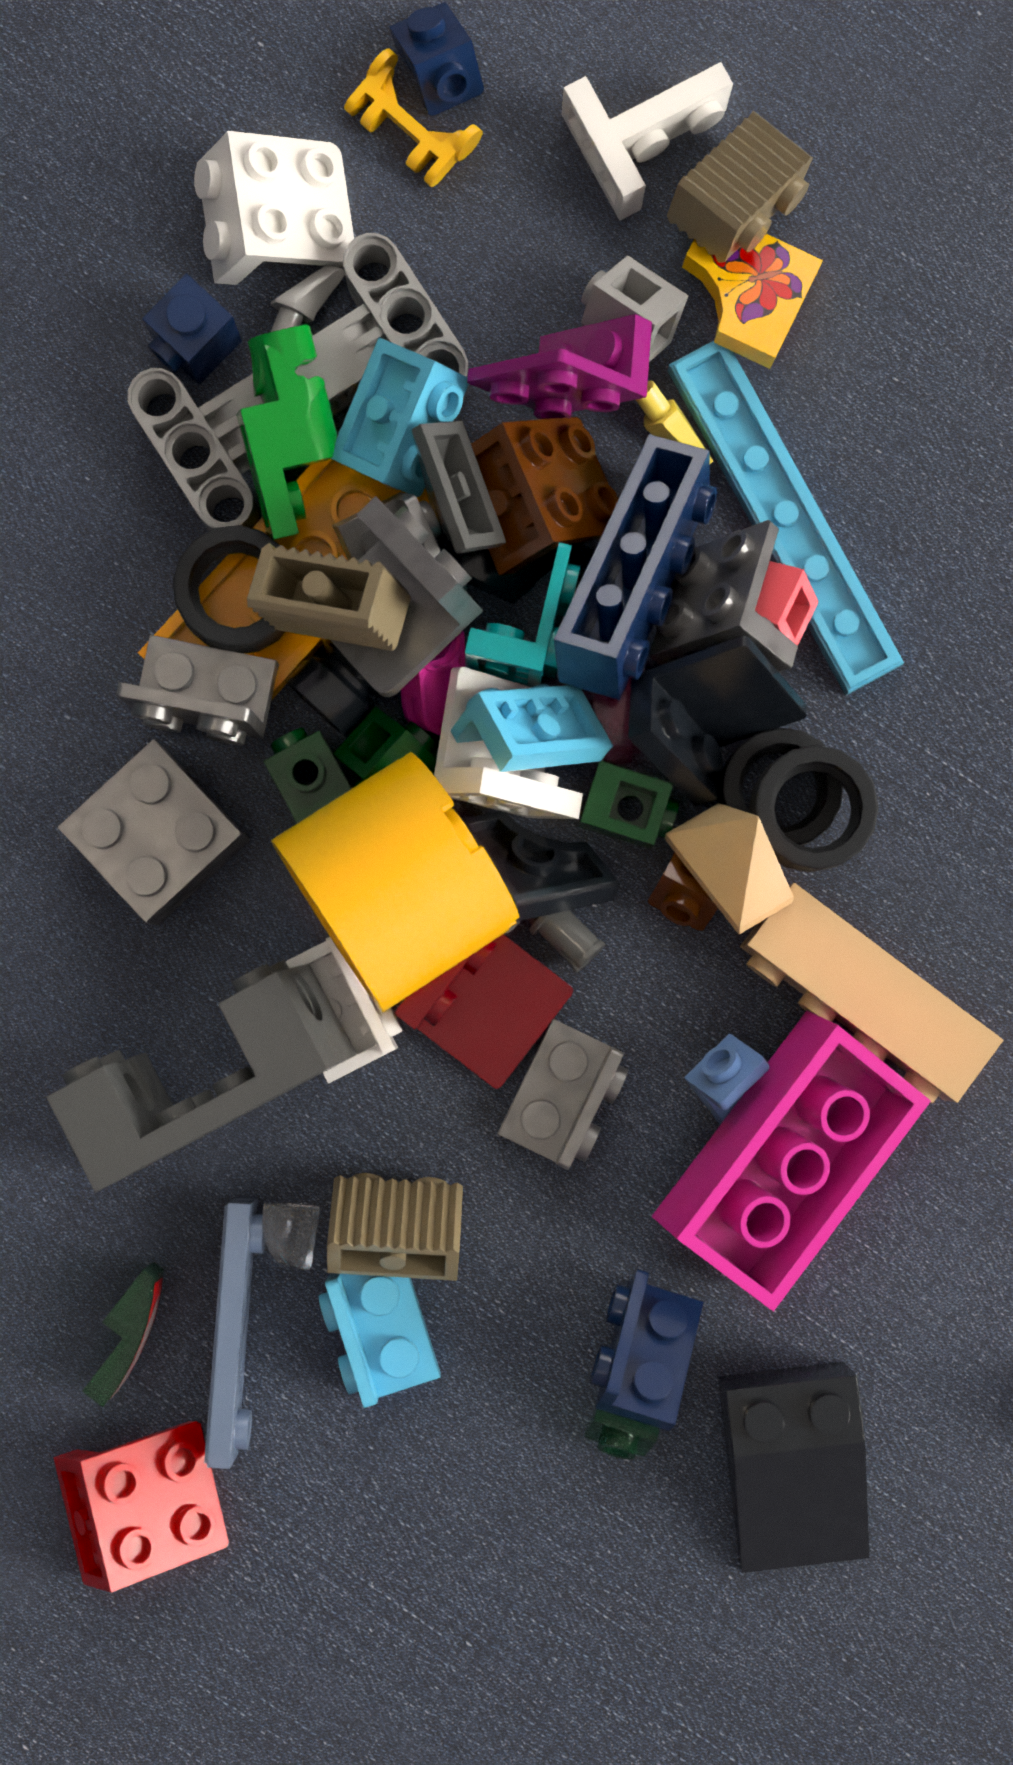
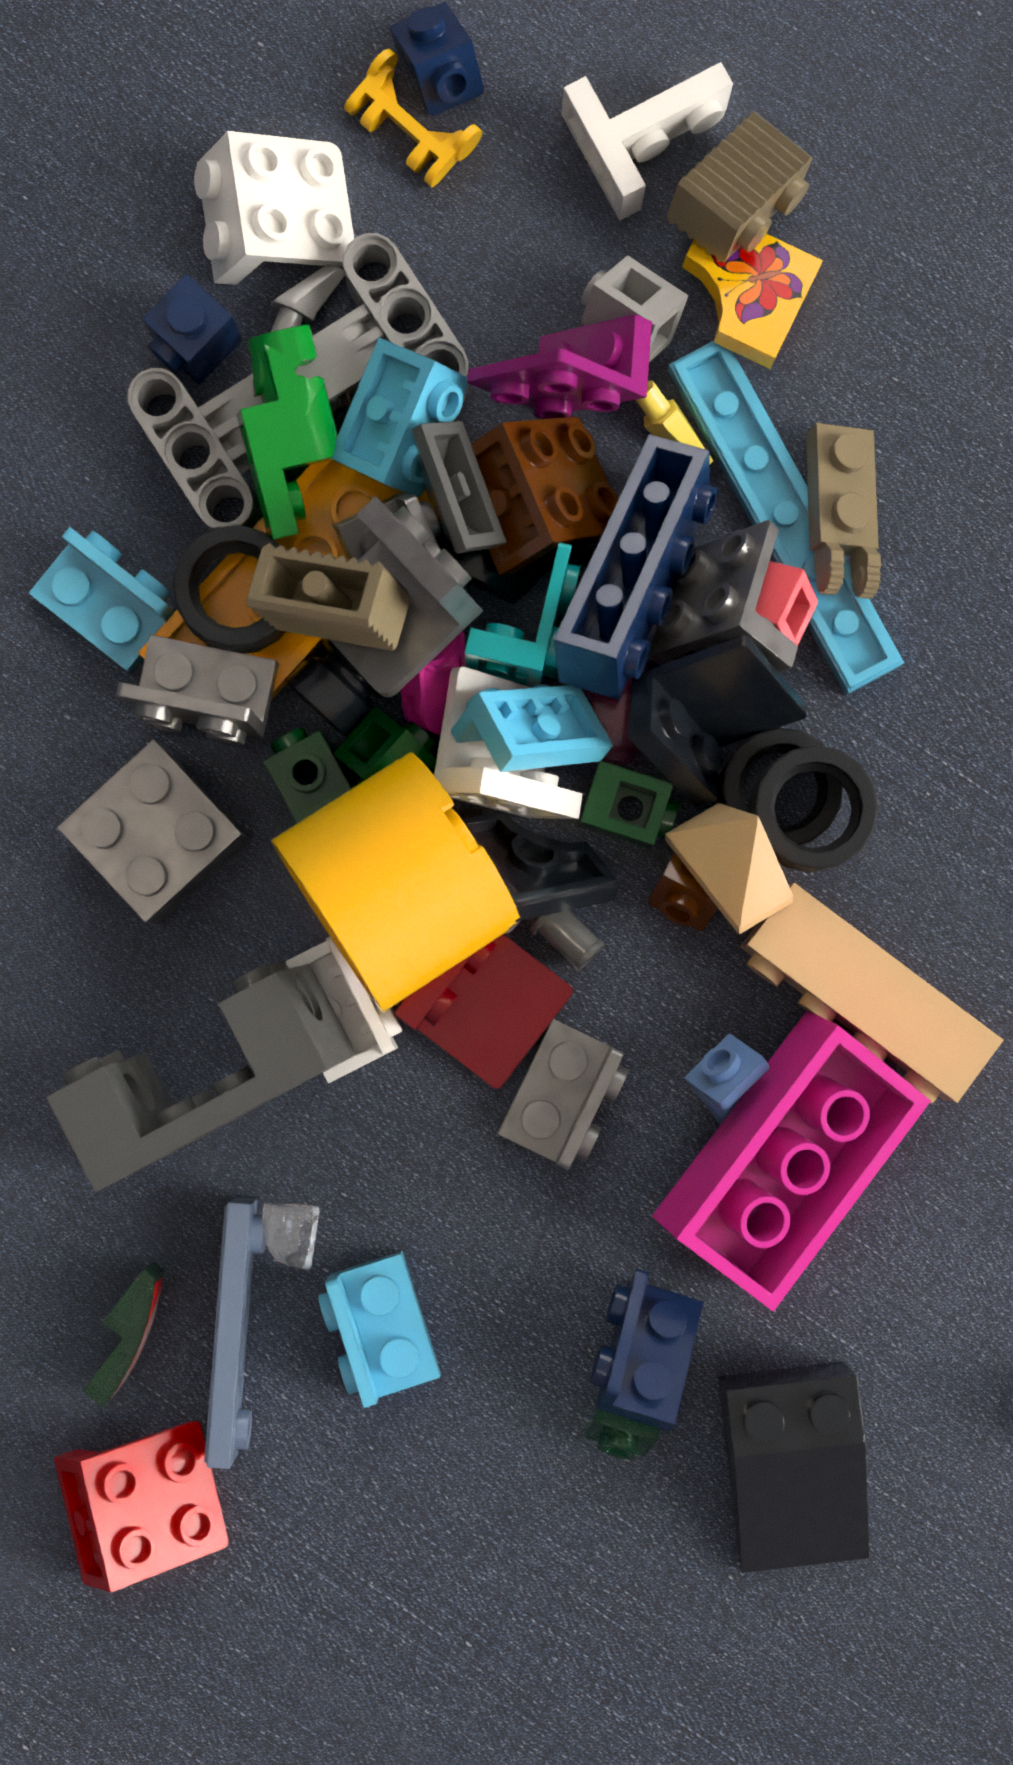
(103, 599): none -> medium azure bracket
(395, 1227): dark tan brick -> none
(843, 507): none -> dark tan hinge

